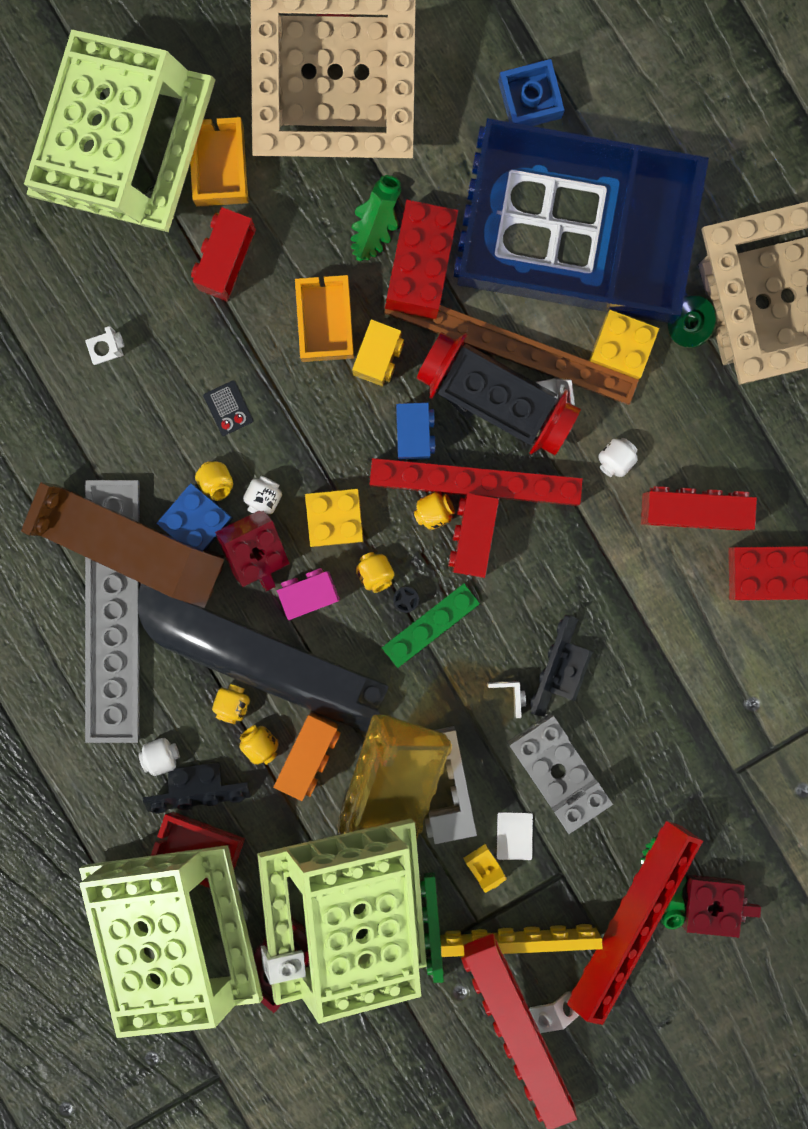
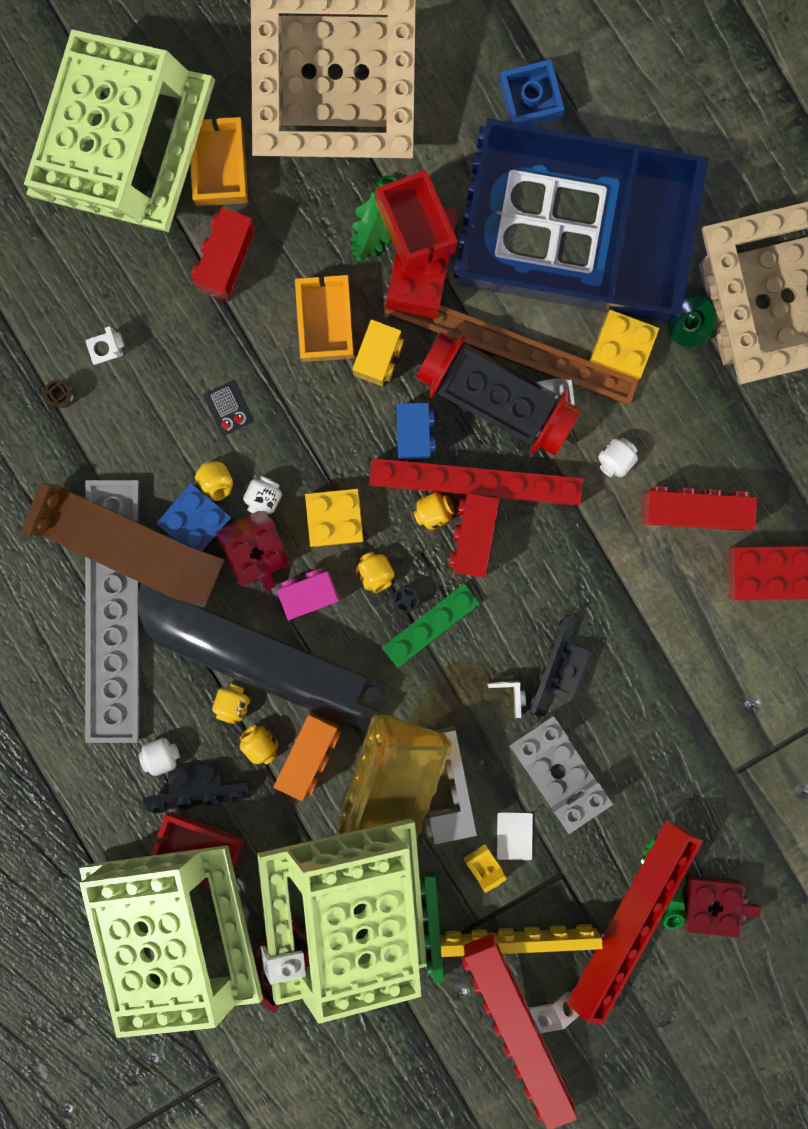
(61, 398): none -> dark brown wheel
(415, 220): none -> red piece

